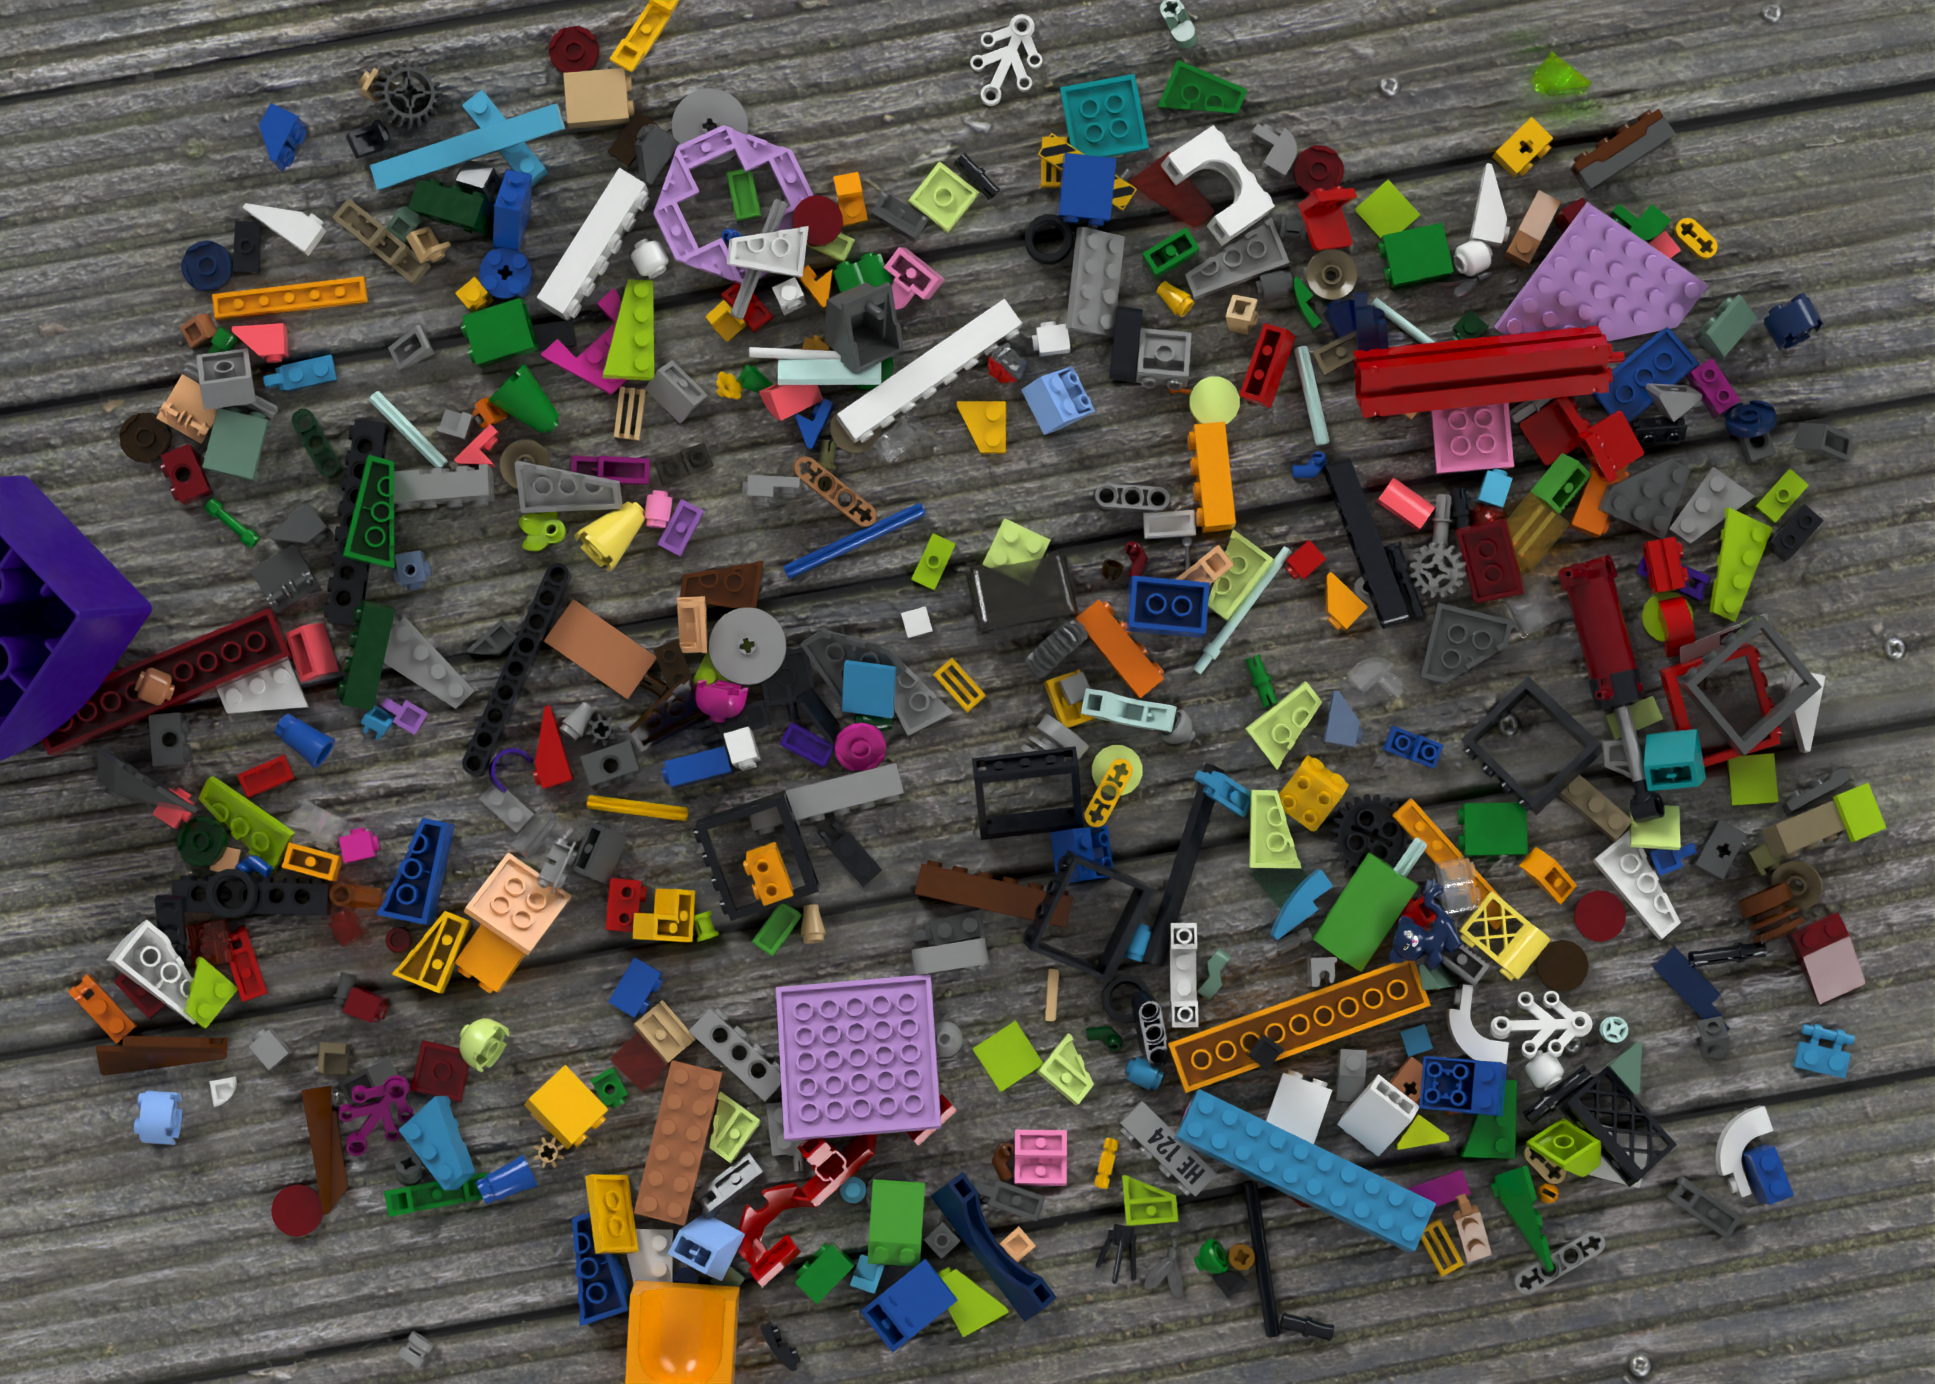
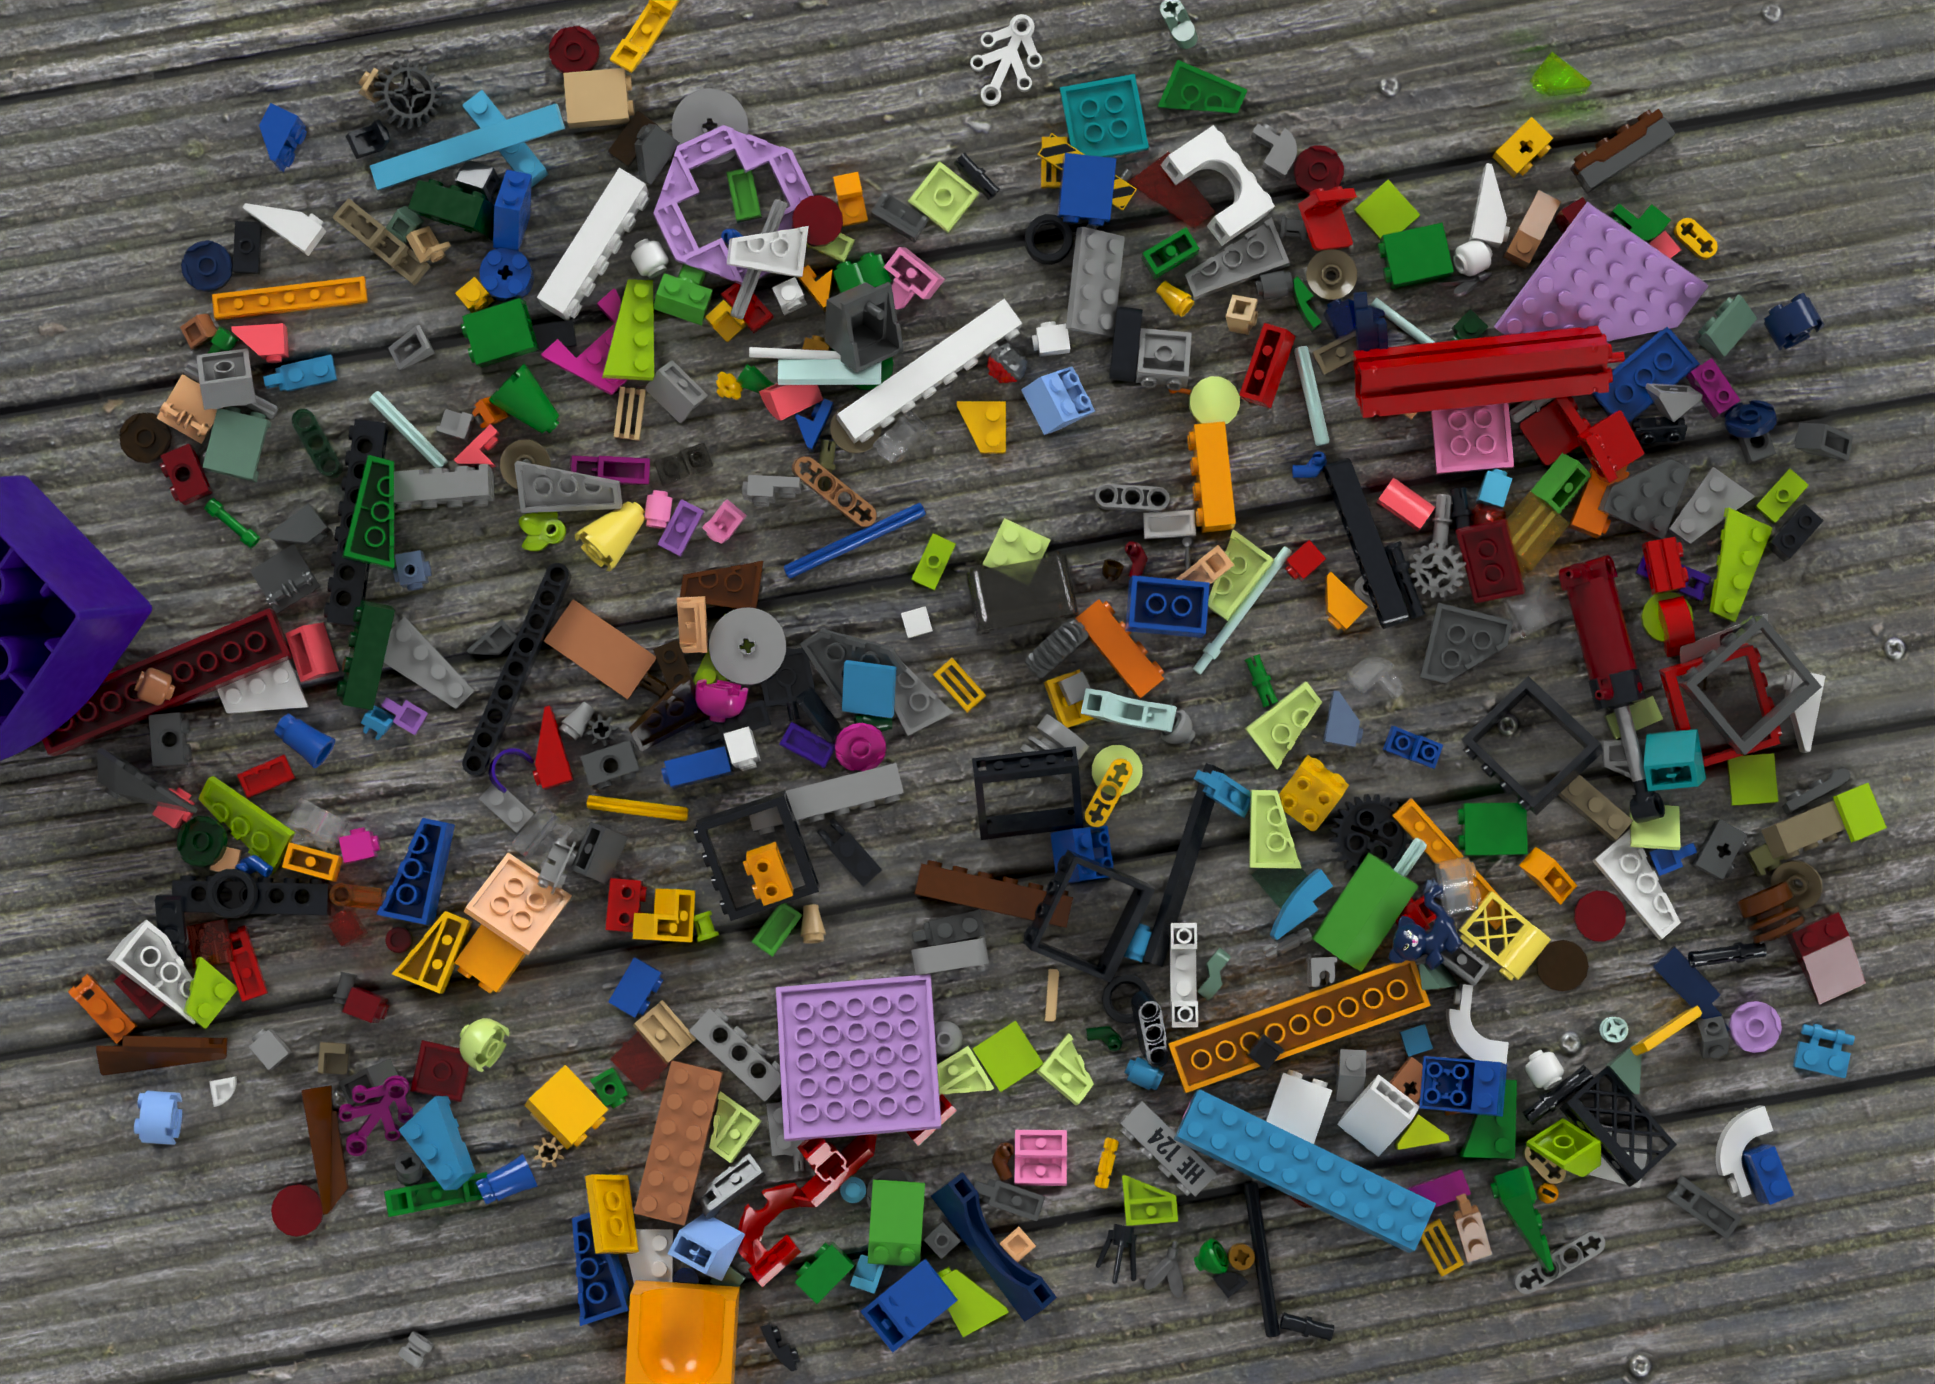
(684, 295): none -> bright green brick
(724, 522): none -> bright pink bracket
(962, 1074): none -> yellowish green wing
(1545, 1024): white plant -> none
(1666, 1031): none -> yellow tile
(1755, 1026): none -> lavender tile

